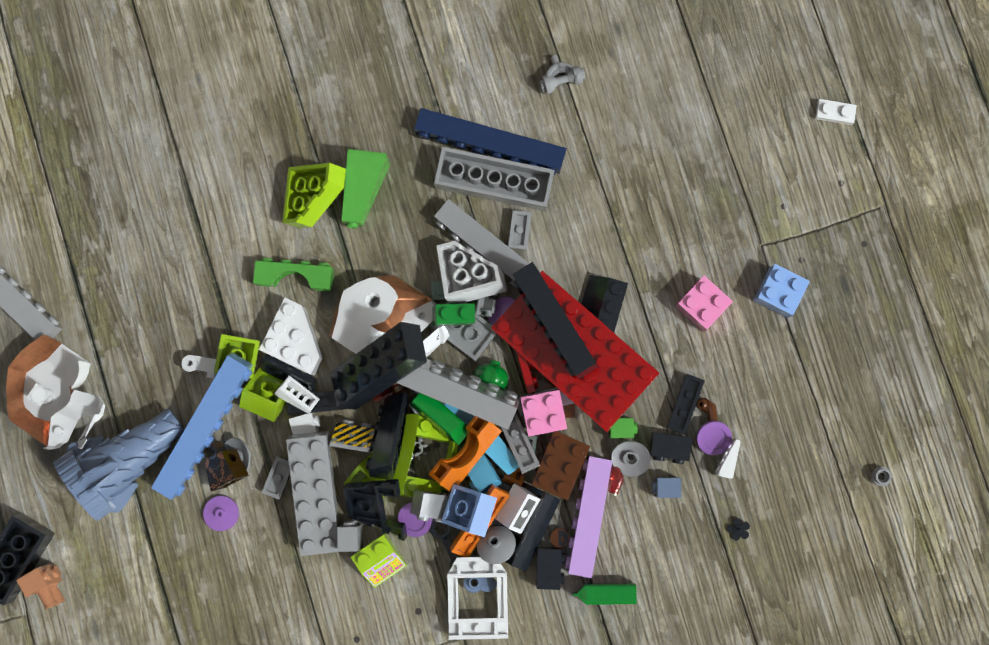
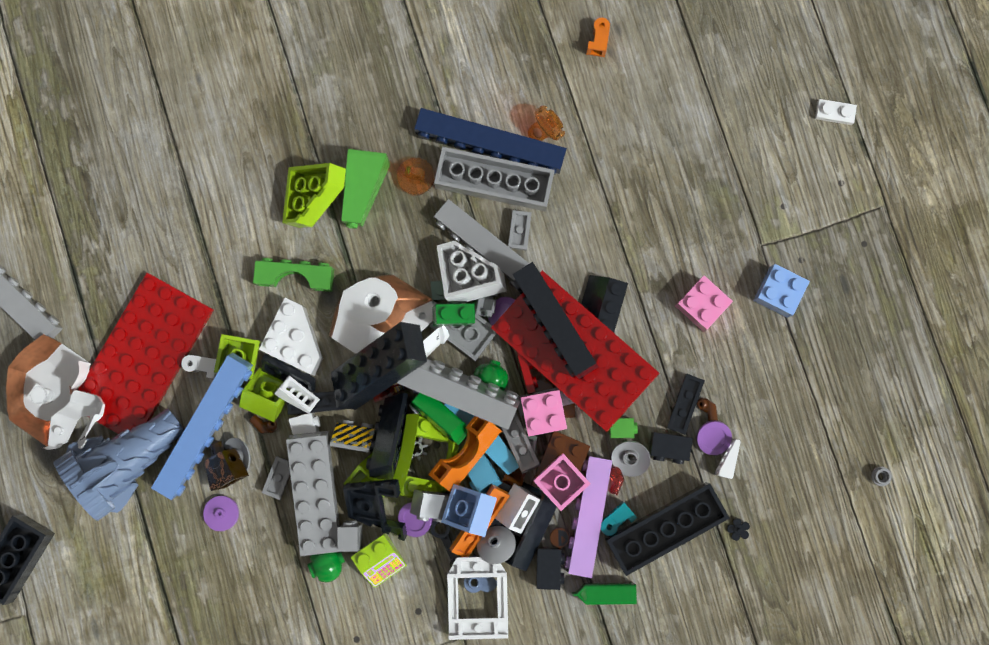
(44, 583): nougat brick -> none
(144, 353): none -> red plate
(263, 427): none -> reddish brown arm
(326, 566): none -> green plant
(415, 176): none -> clear orange tile
(548, 123): none -> clear orange tile
(561, 481): none -> bright pink brick
(573, 74): light grey piece -> none
(601, 33): none -> orange leg
(615, 518): none -> teal leg
(667, 487): sand blue brick -> none
(667, 528): none -> black brick

